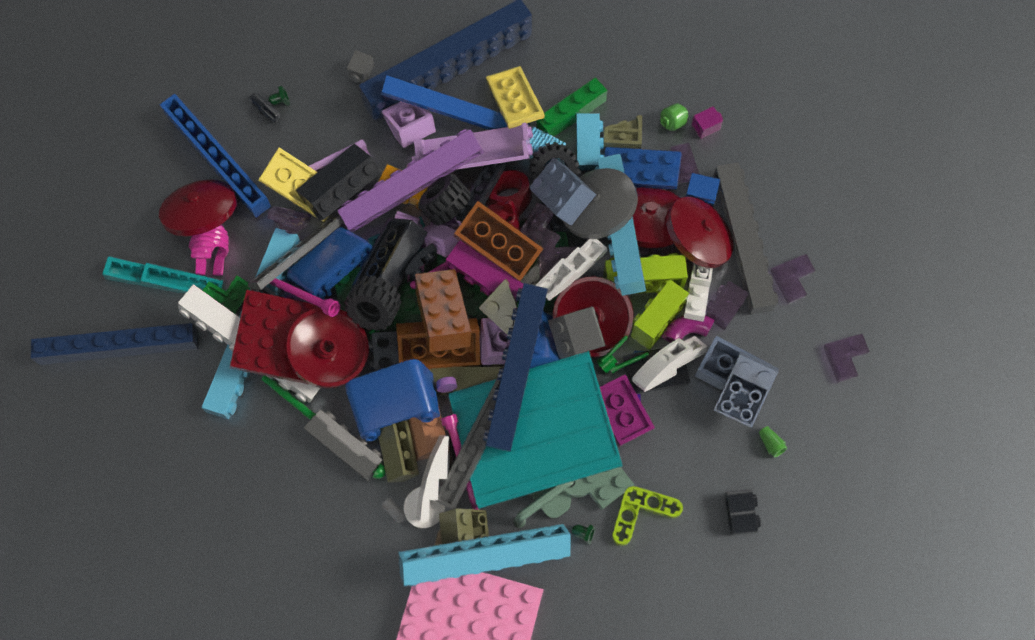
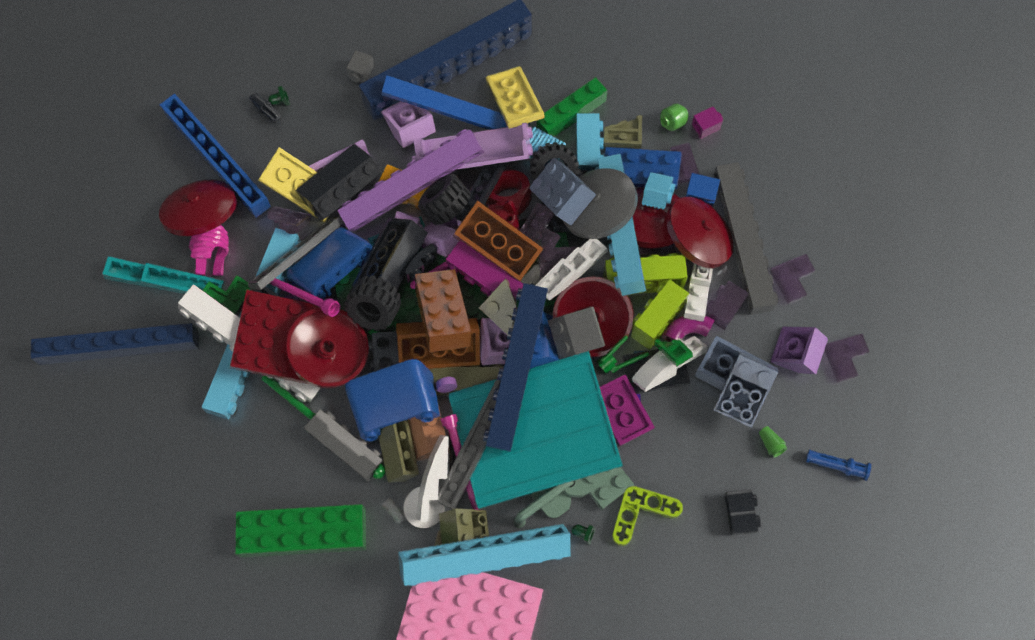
(300, 531): none -> green brick
(658, 191): none -> medium azure brick
(675, 351): none -> green tile
(799, 349): none -> medium lavender slope
(847, 466): none -> blue pin

